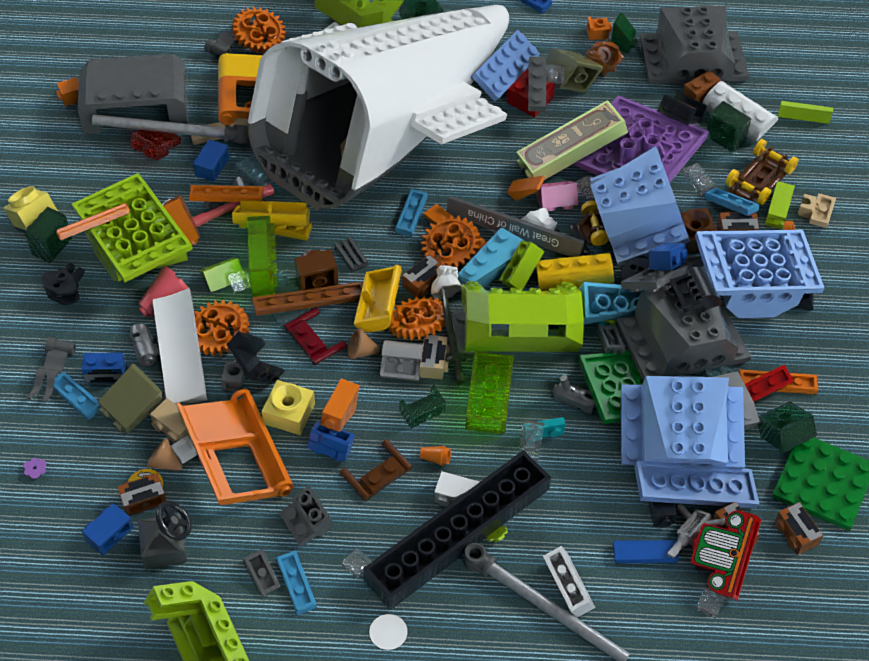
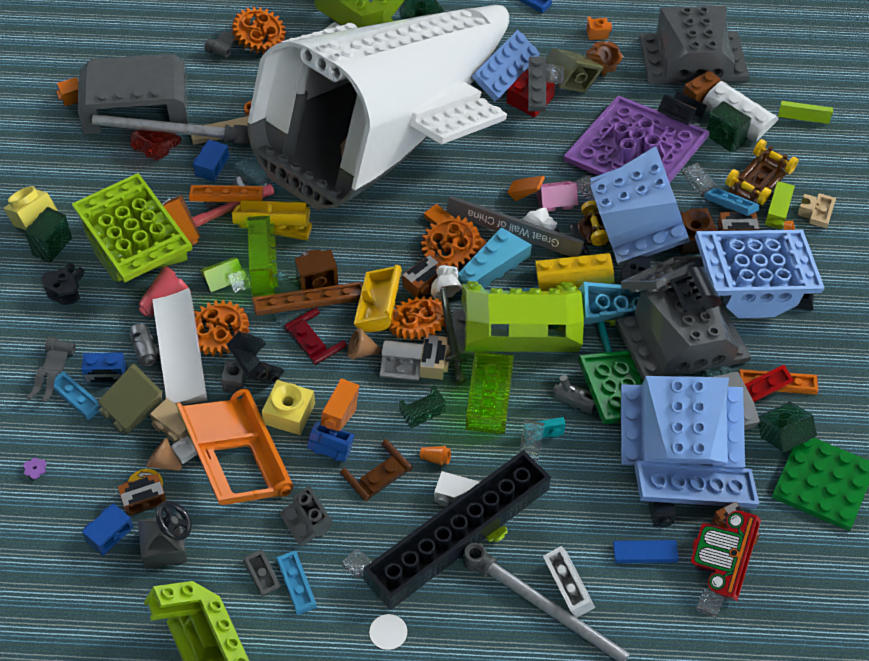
(92, 221): orange axle -> none
(233, 71): piece -> none
(350, 241): dark grey tile -> none
(411, 212): dark azure tile -> none
(521, 265): lime piece -> none
(572, 141): brick -> none
(607, 339): dark grey tile -> none
(623, 34): dark green slope -> none
(667, 256): blue brick -> none
(691, 528): light grey piece -> none
(798, 528): brick -> none

